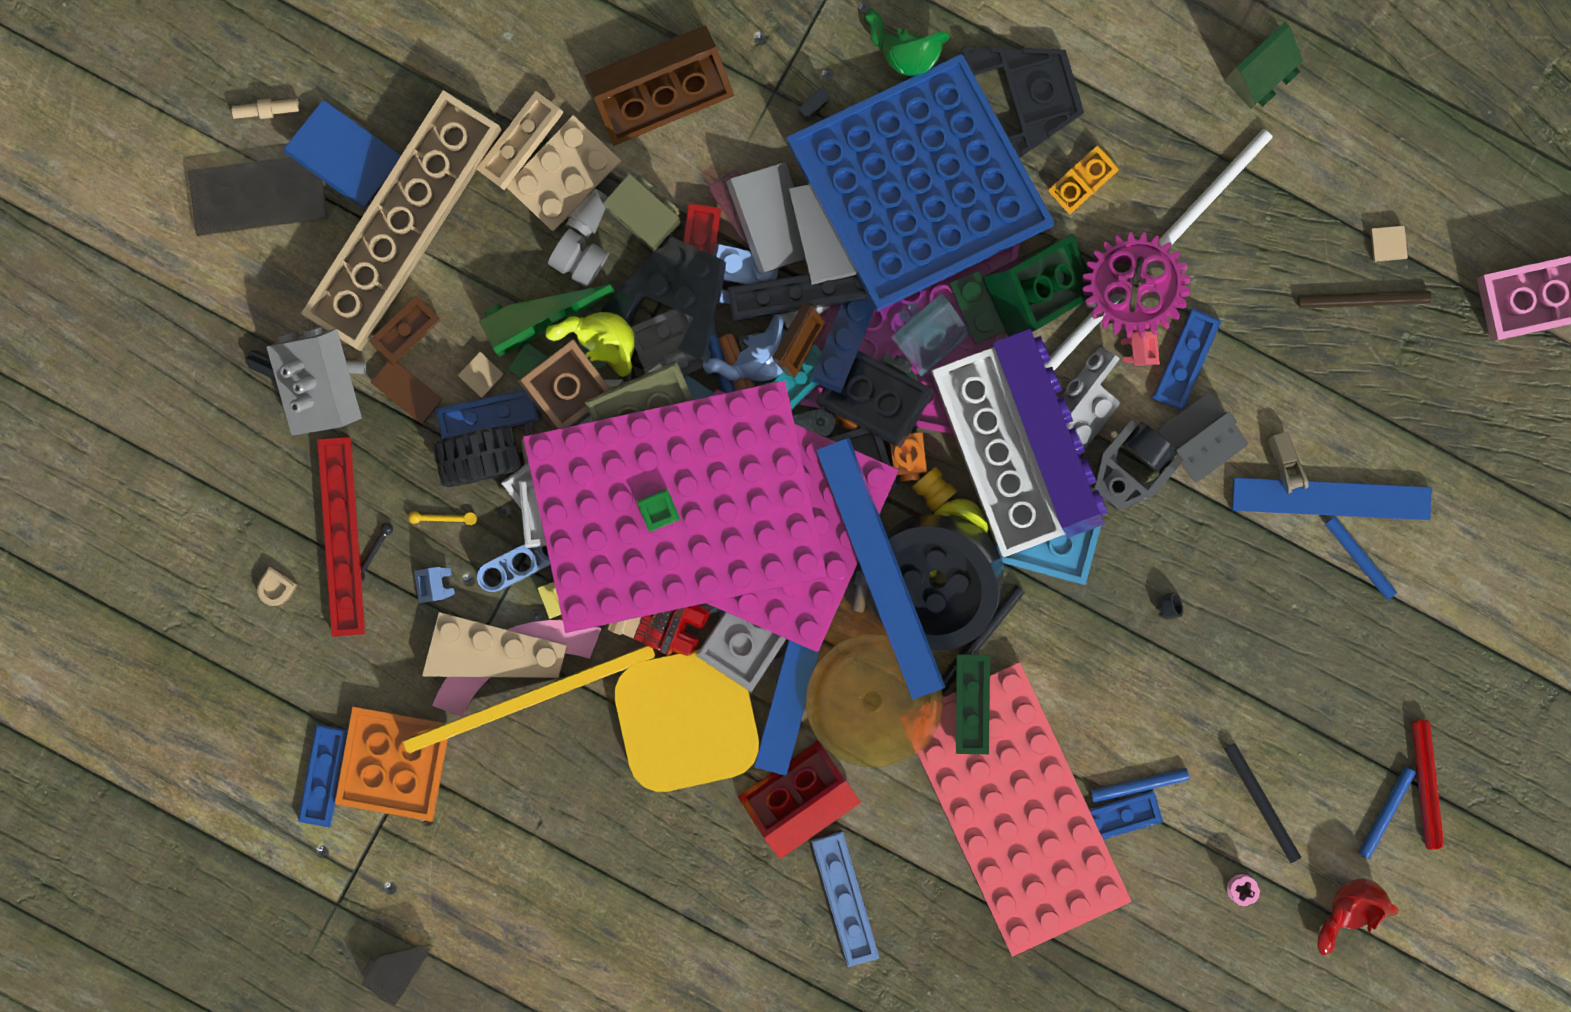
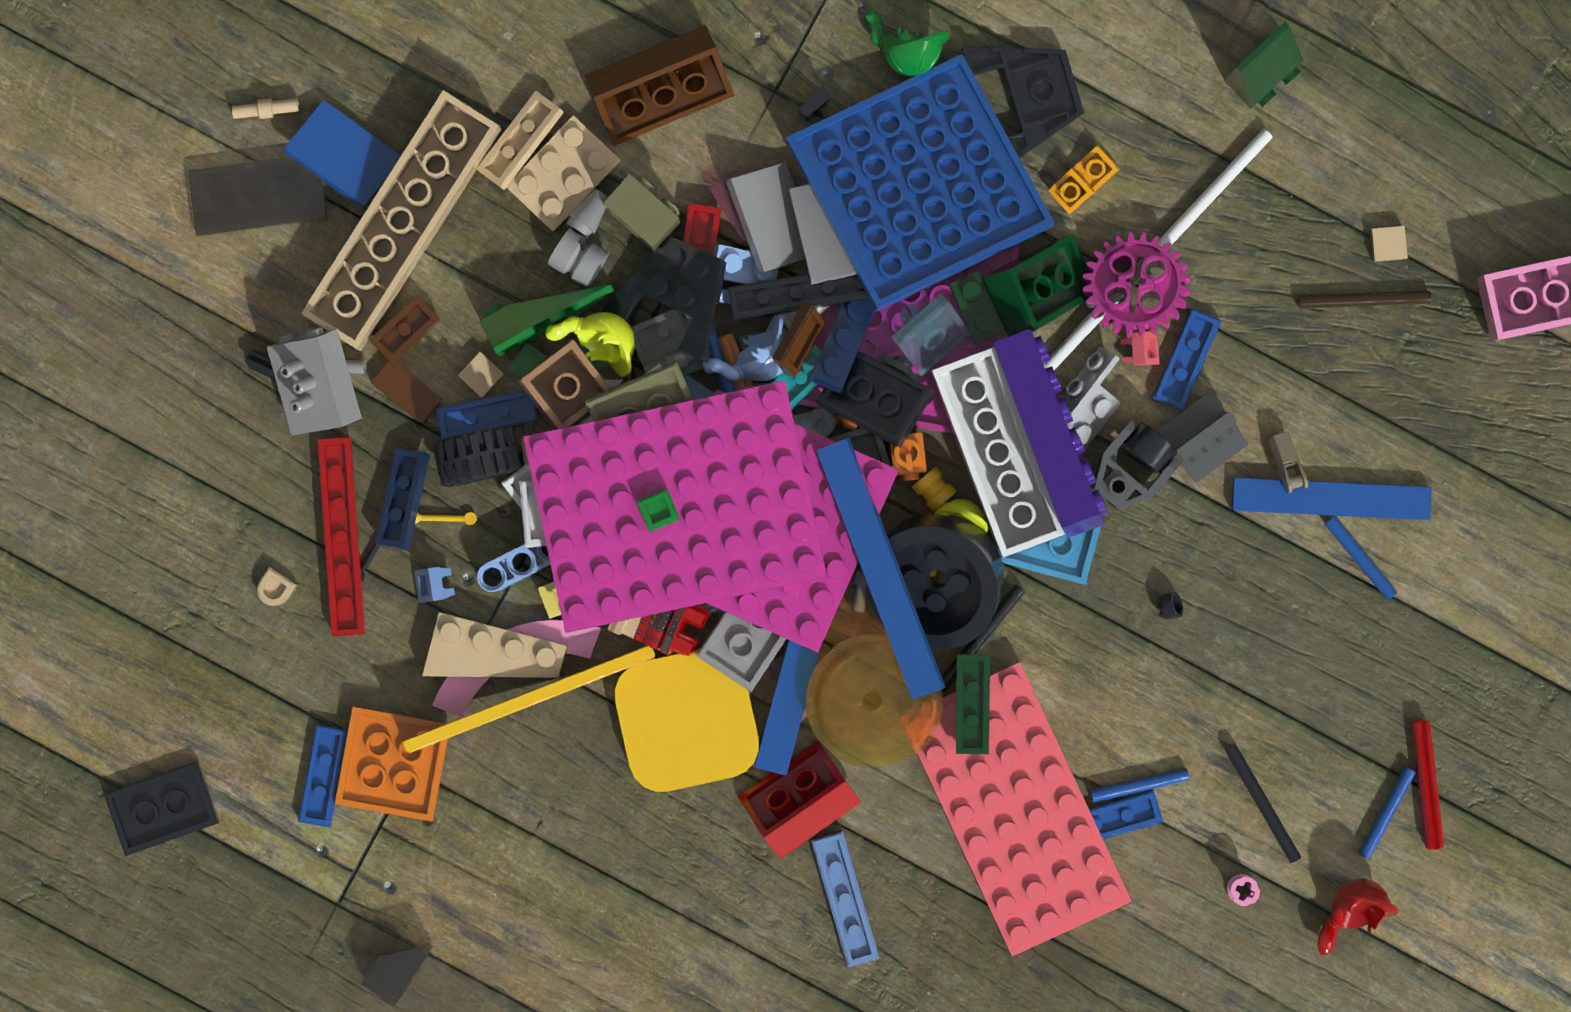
(161, 808): none -> black tile
(402, 499): none -> dark blue plate

